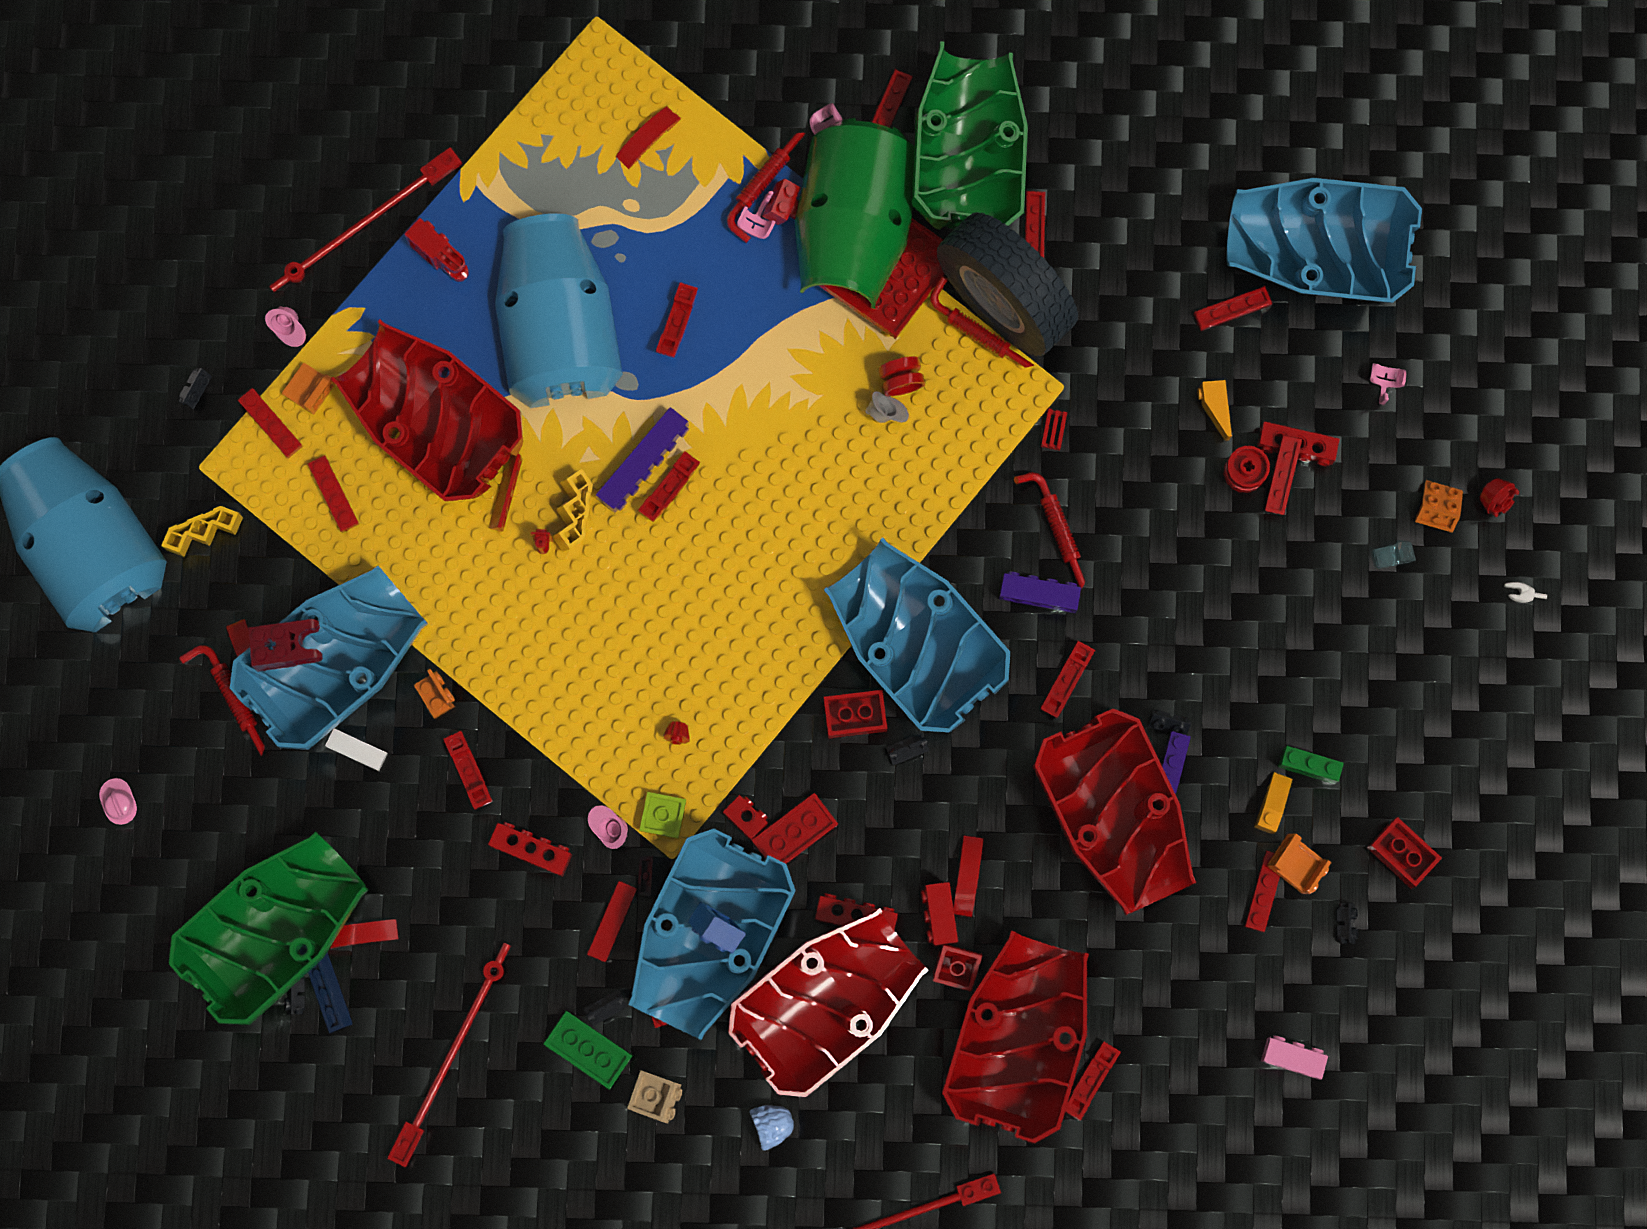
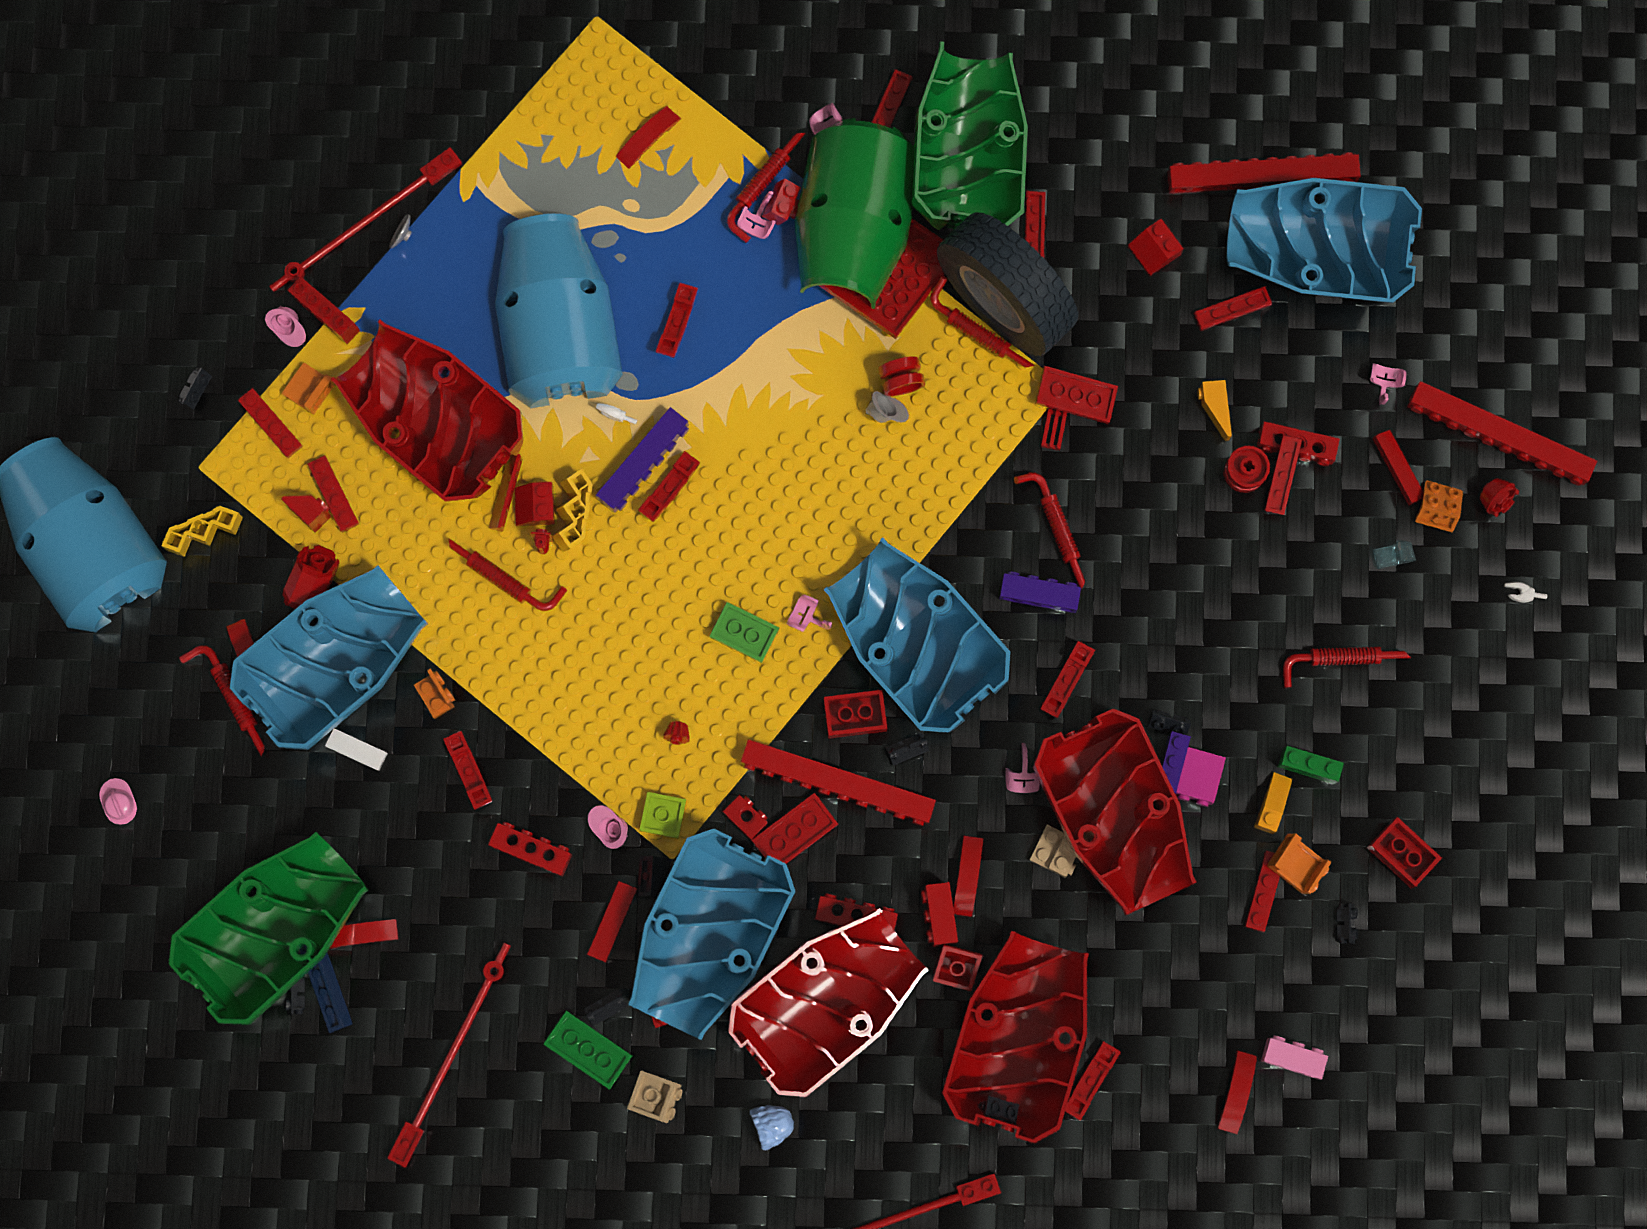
(289, 645): dark red brick -> none
(310, 510): none -> red slope
(310, 575): none -> red brick
(324, 310): none -> red brick
(402, 232): none -> light grey dish
(436, 250): red brick -> none
(503, 580): none -> red piece
(535, 504): none -> red slope
(614, 413): none -> white hand
(716, 928): blue brick -> none
(744, 632): none -> bright green plate
(801, 606): none -> bright pink helmet
(837, 781): none -> red brick
(999, 1109): none -> black hinge
(1017, 786): none -> bright pink helmet
(1054, 852): none -> tan plate
(1076, 395): none -> red plate
(1155, 247): none -> red slope
(1200, 777): none -> dark pink panel
(1238, 1092): none -> red slope
(1260, 173): none -> red brick
(1340, 656): none -> red piece
(1399, 467): none -> red slope
(1502, 433): none -> red brick

